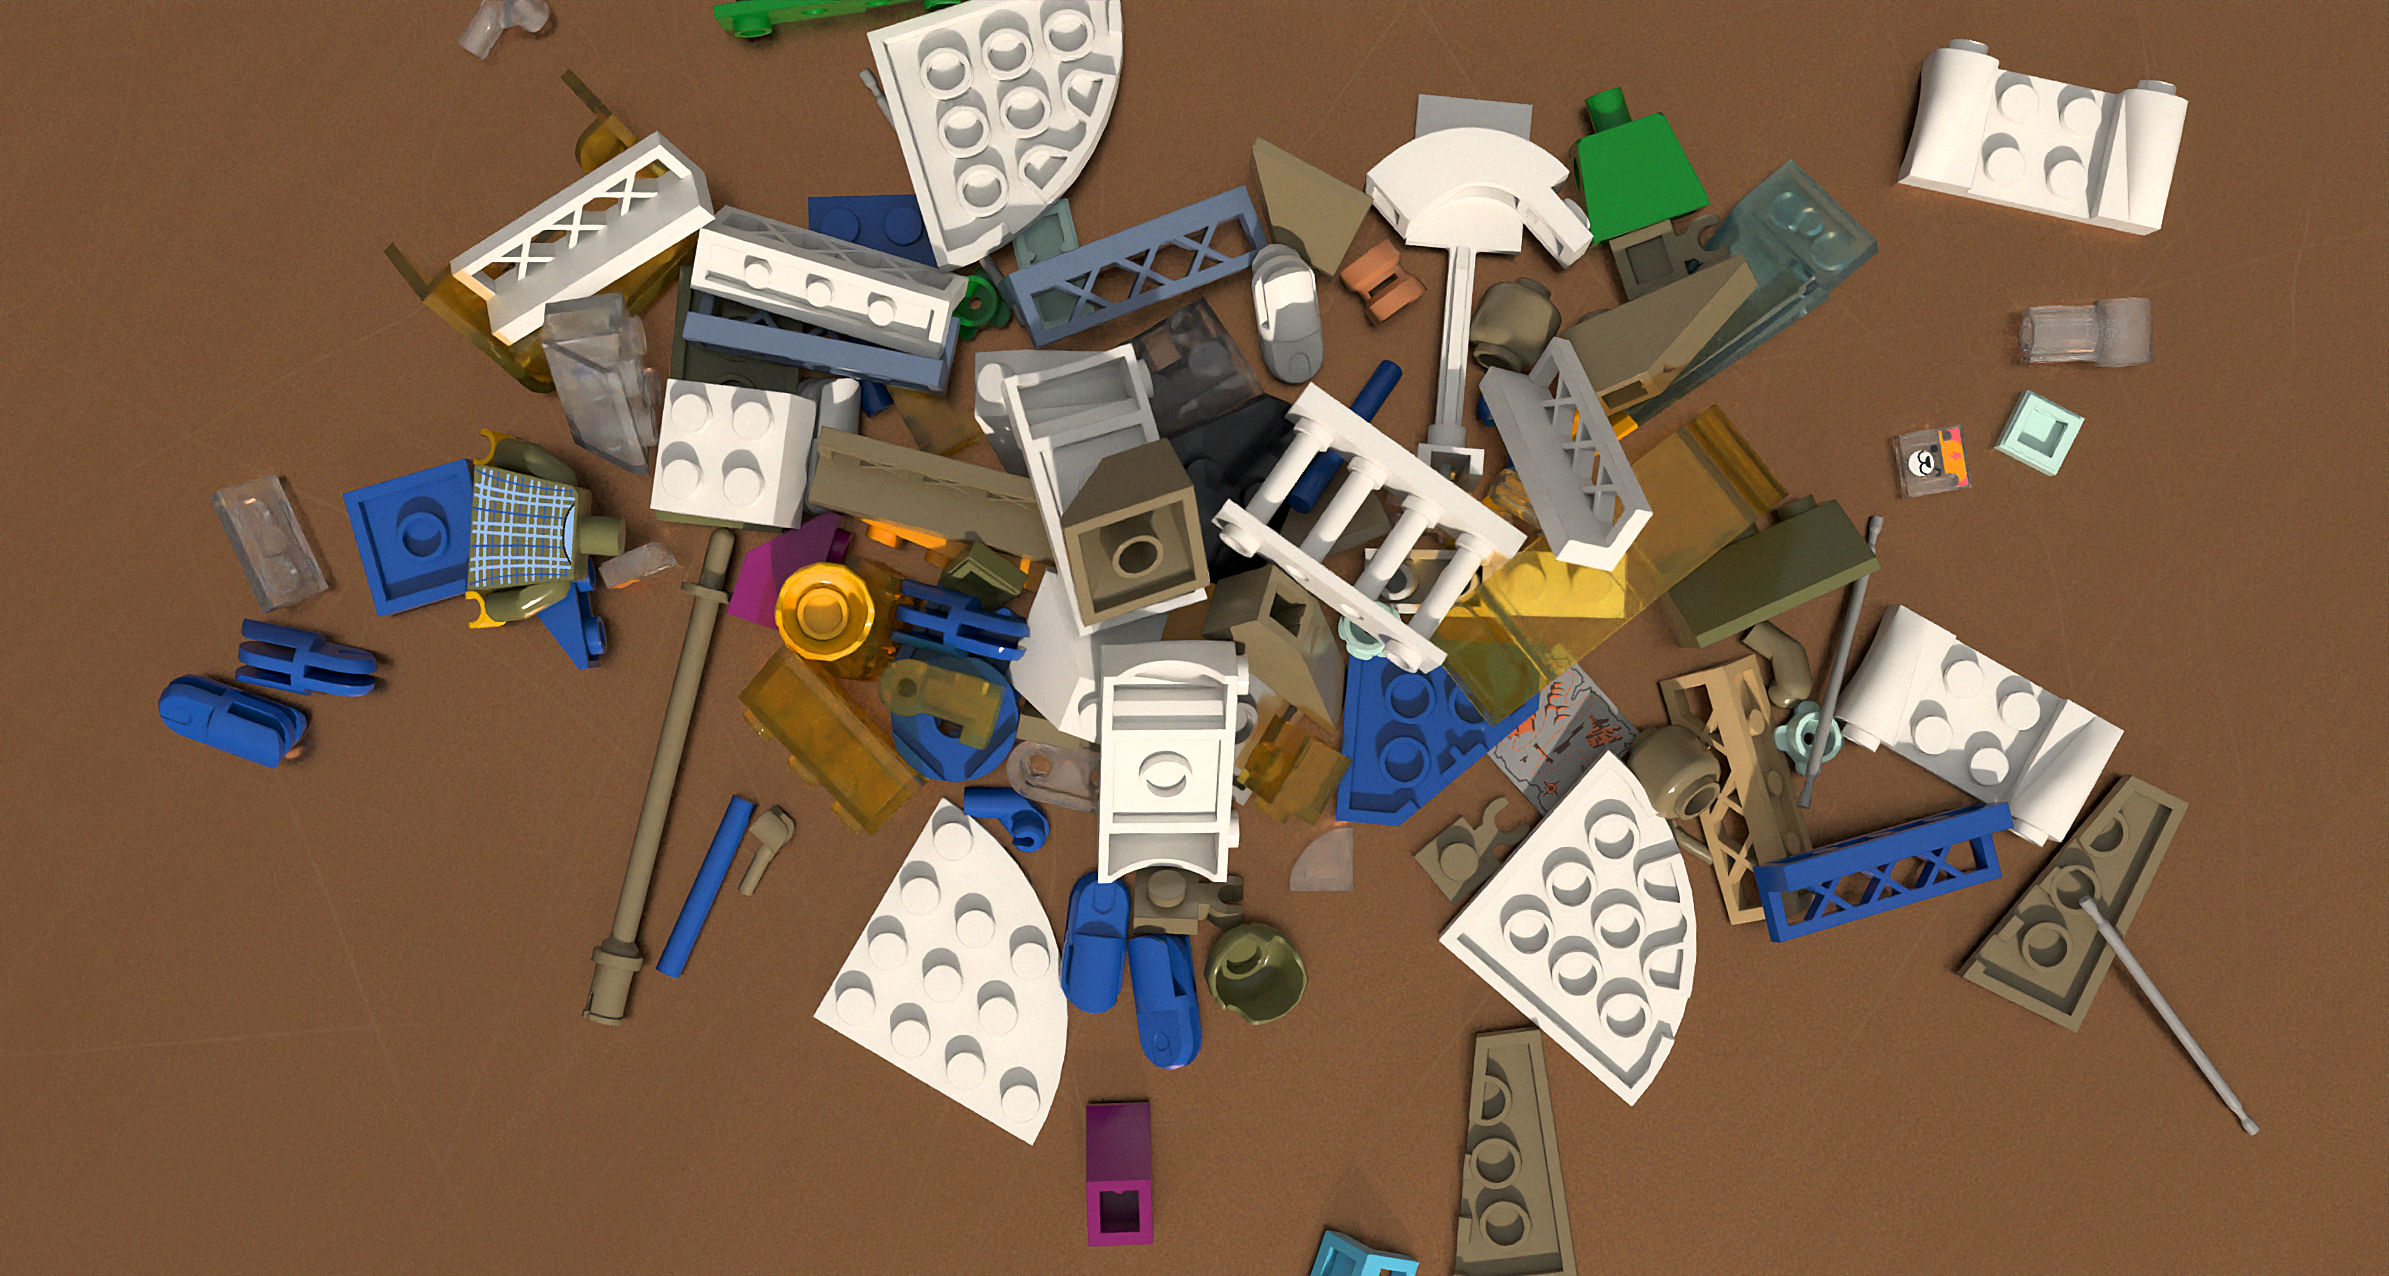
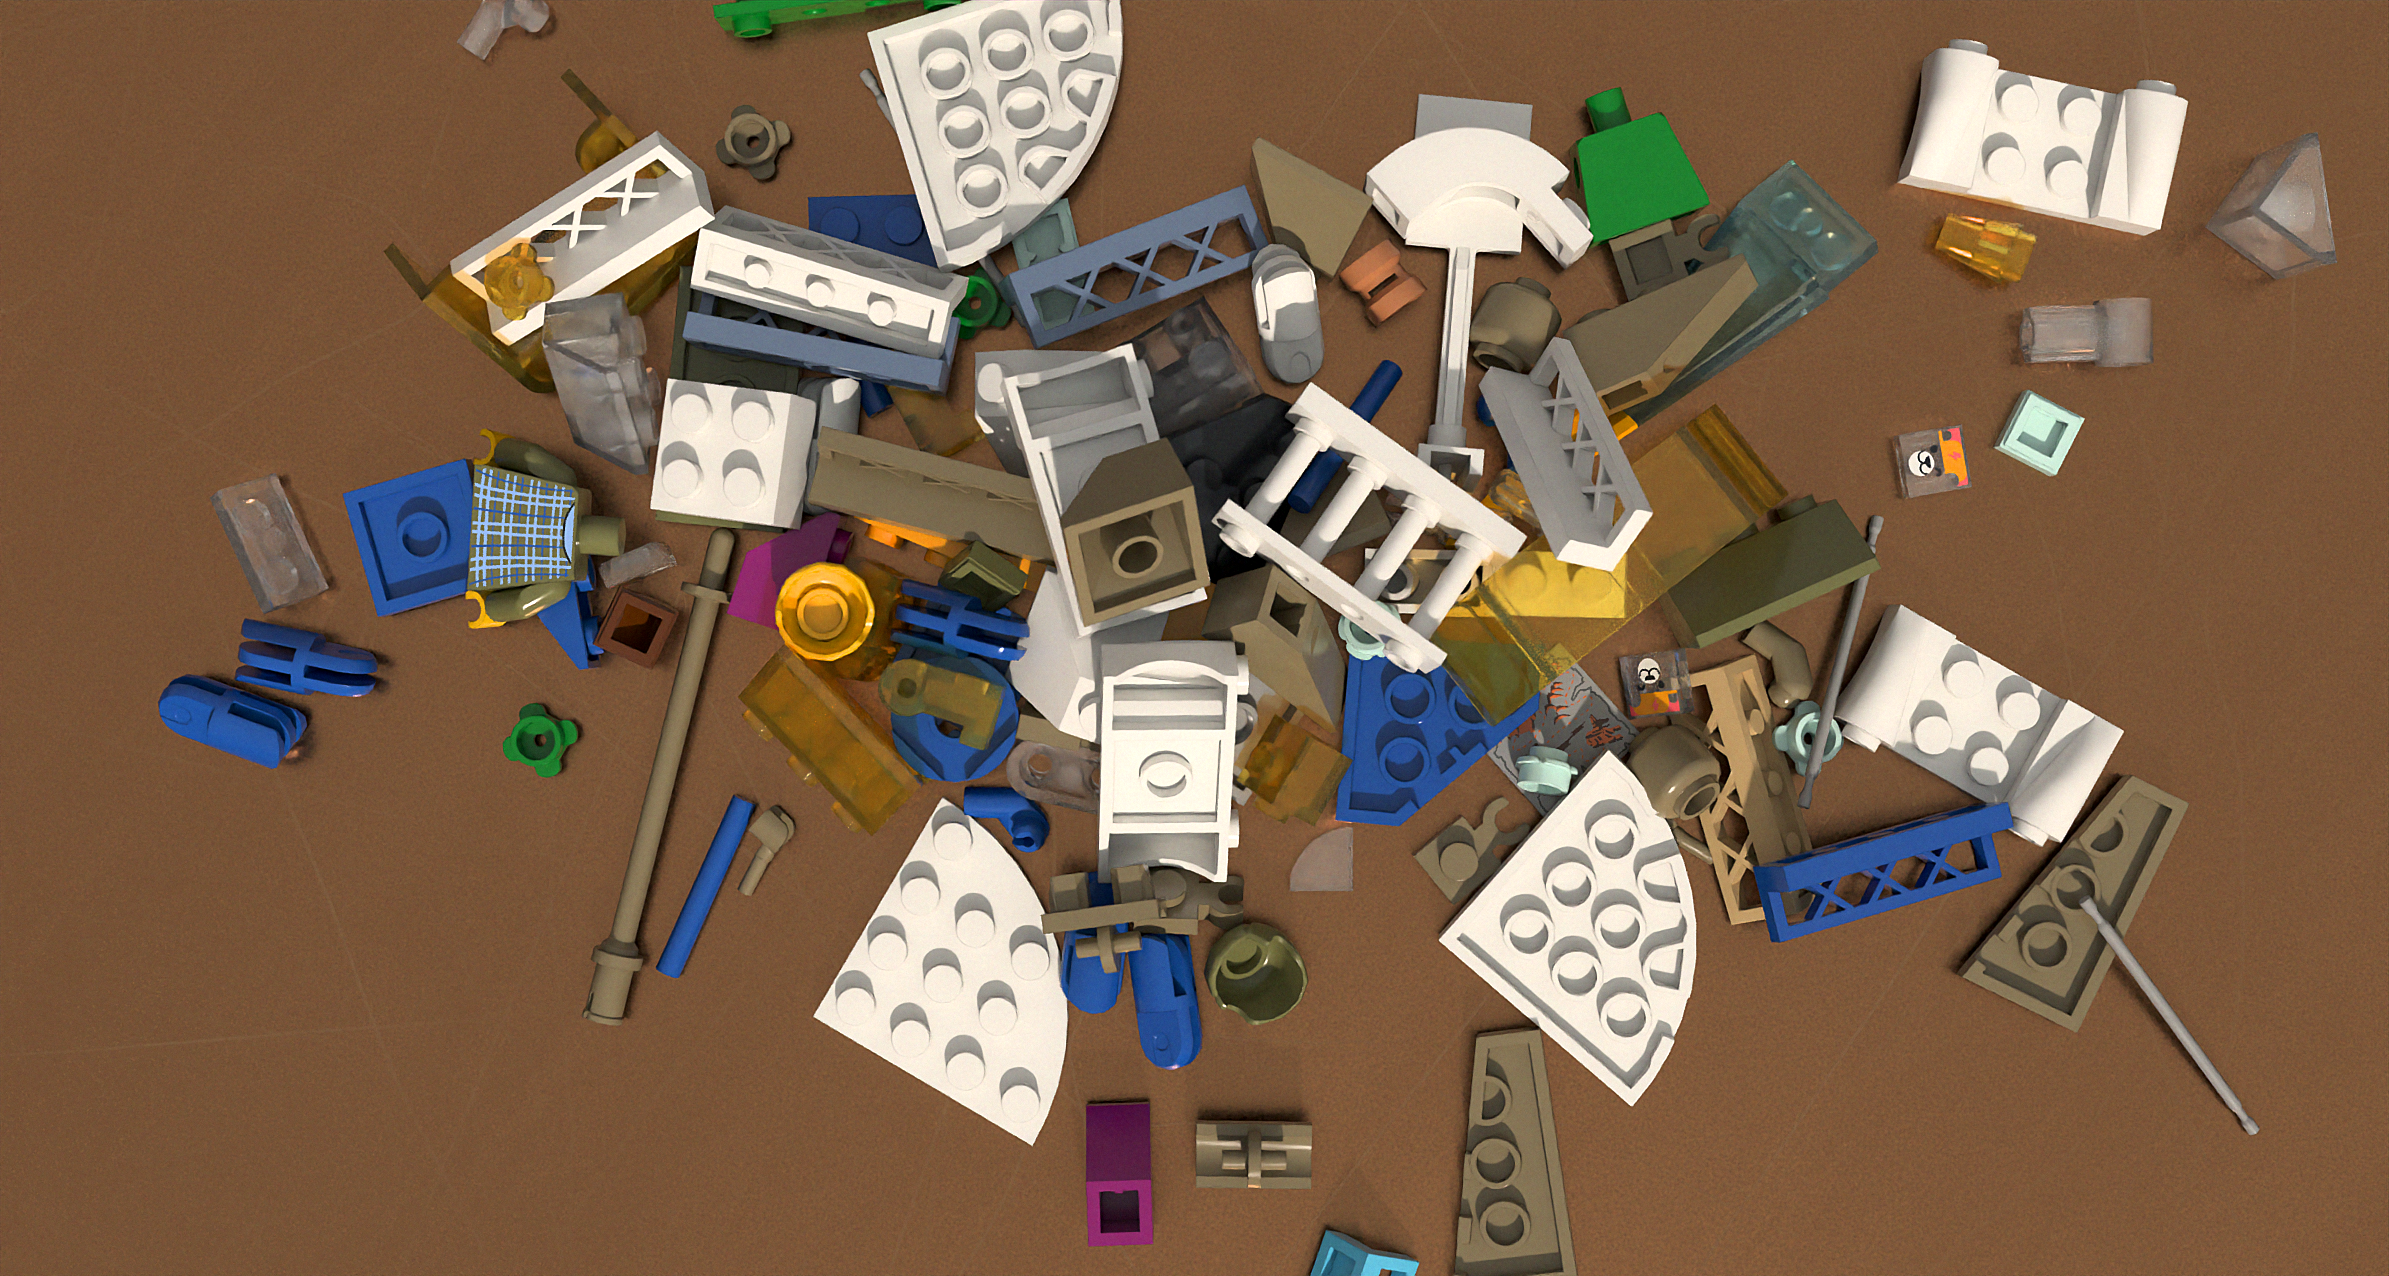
(502, 284): none -> clear yellow plate
(522, 743): none -> green plate
(636, 627): none -> reddish brown slope
(746, 124): none -> dark tan plate
(1073, 910): none -> dark tan hips
(1253, 1154): none -> dark tan hips
(1545, 771): none -> light aqua plate
(1657, 683): none -> clear tile
(1987, 245): none -> clear yellow cone
(2280, 211): none -> clear slope

